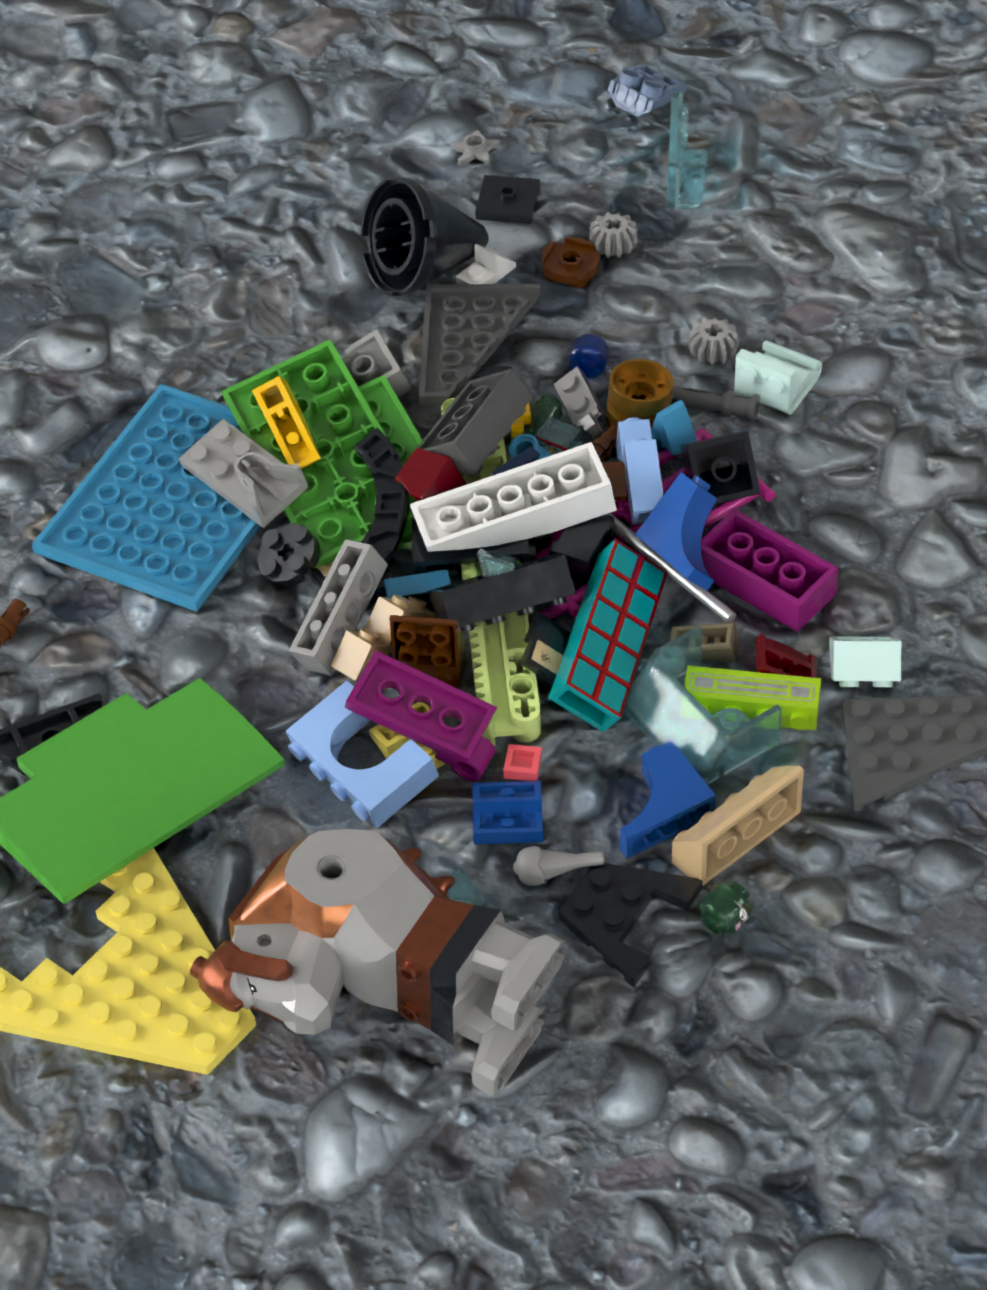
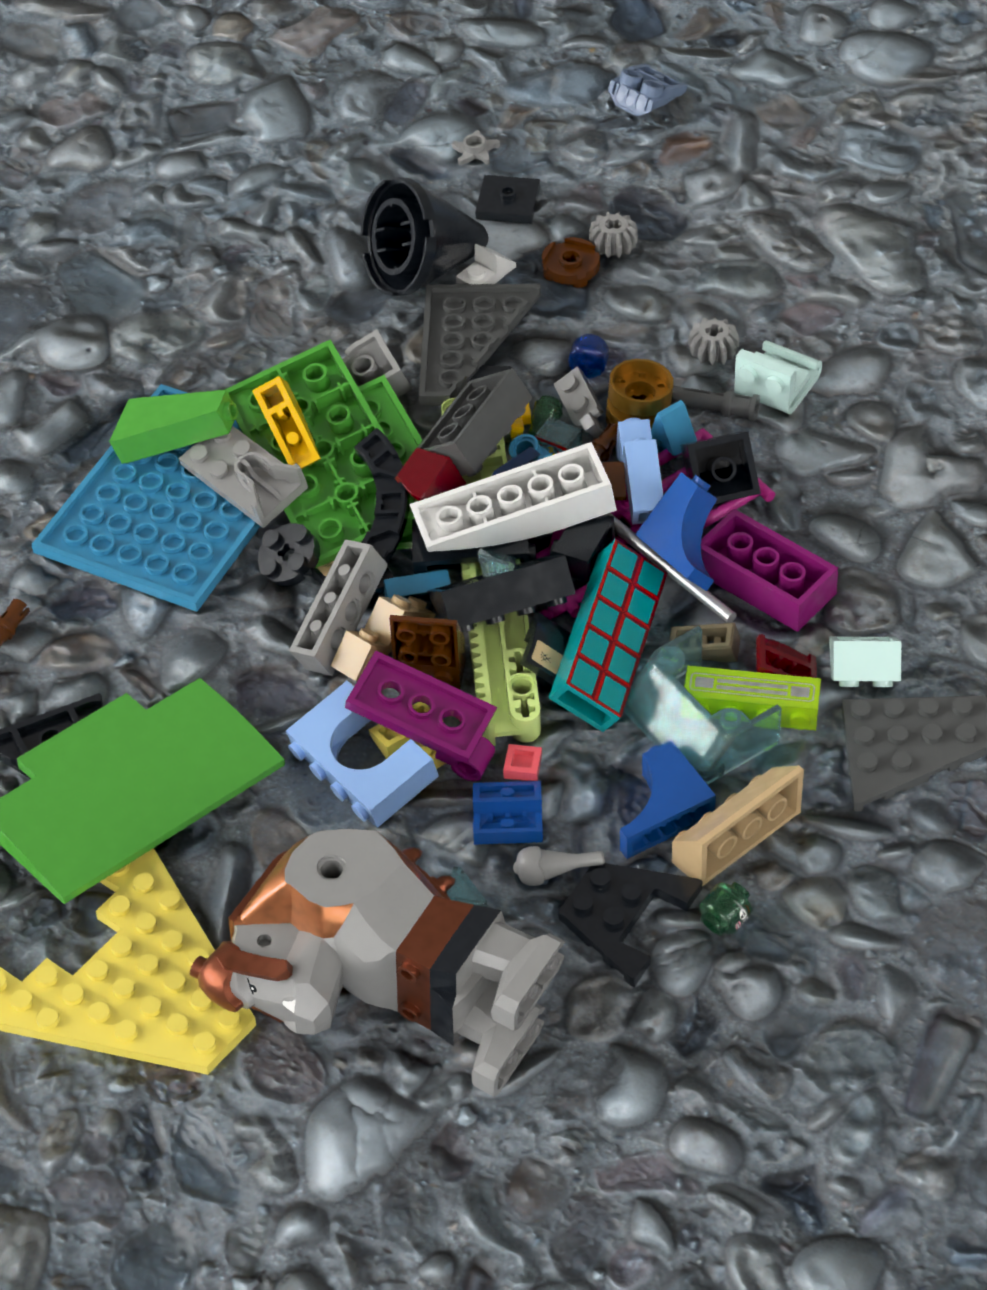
(171, 422): none -> bright green slope
(684, 162): clear light blue plate -> none

